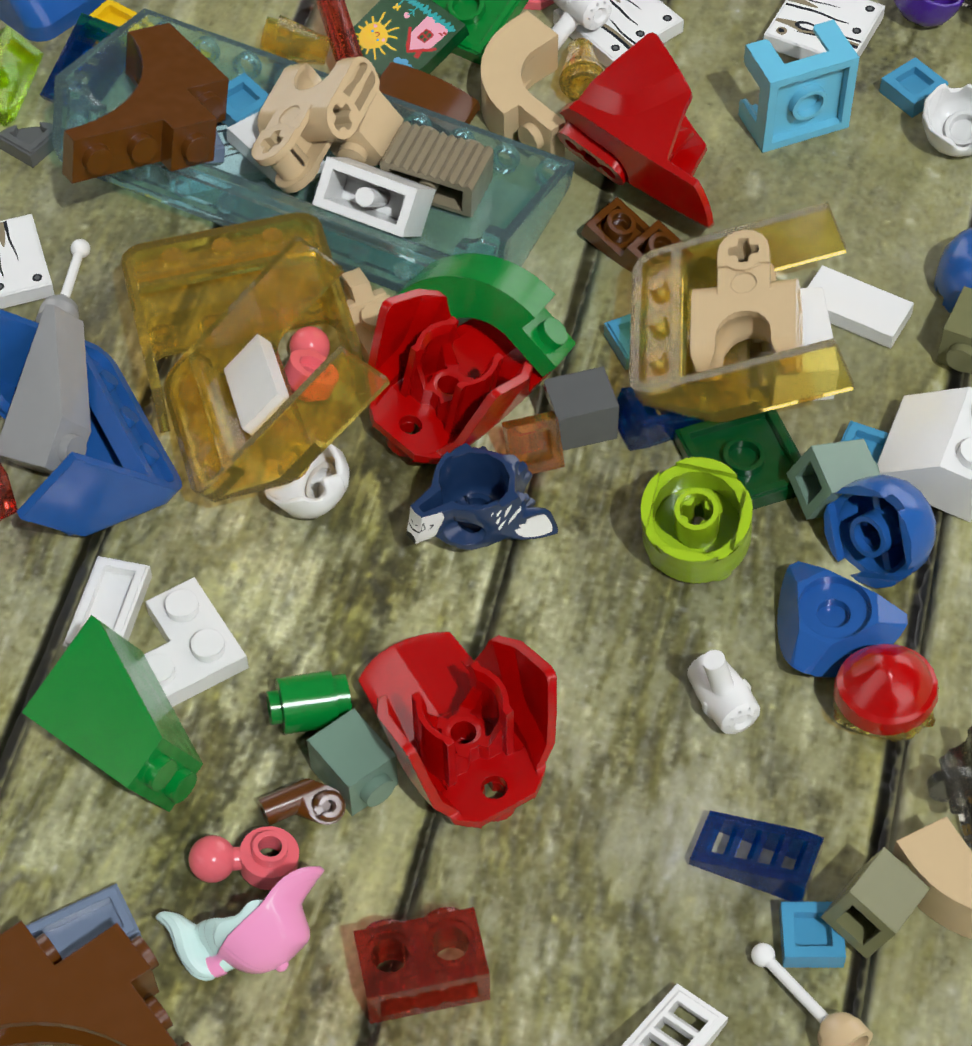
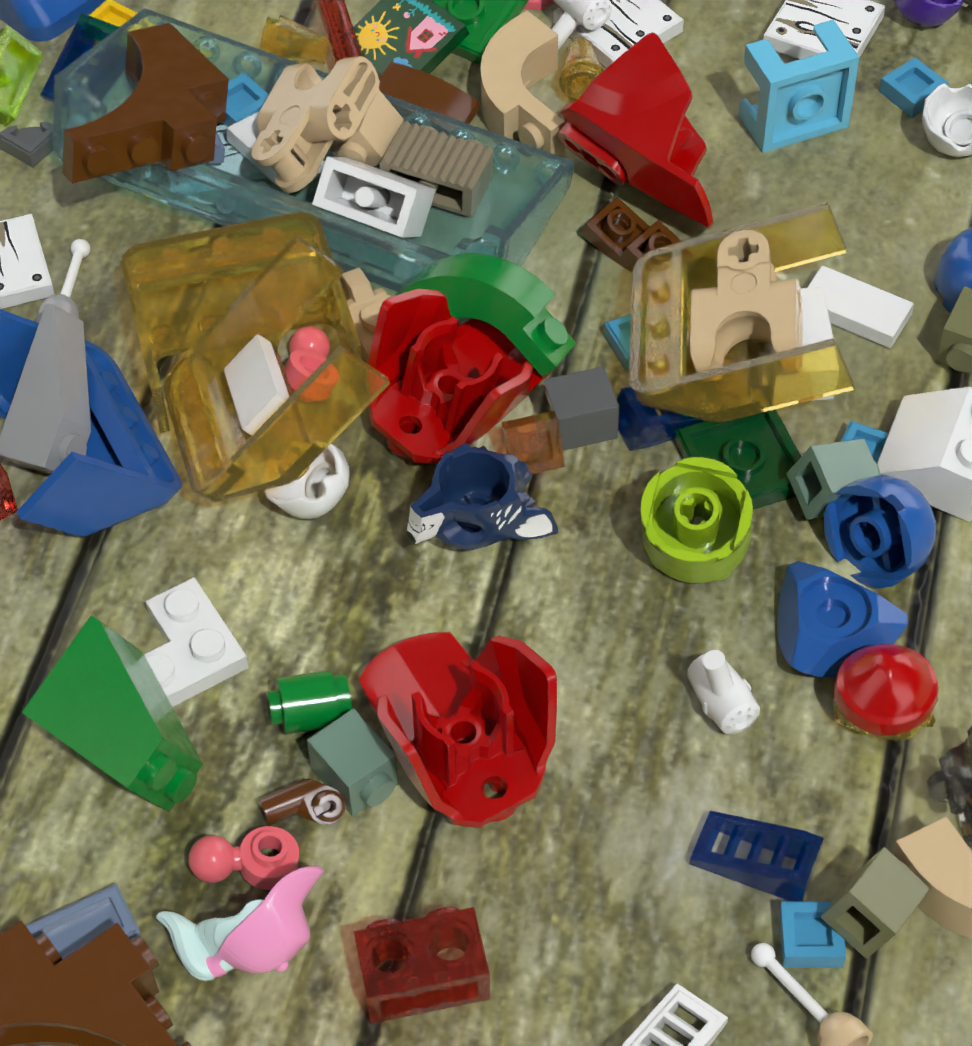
(112, 596): white tile -> none

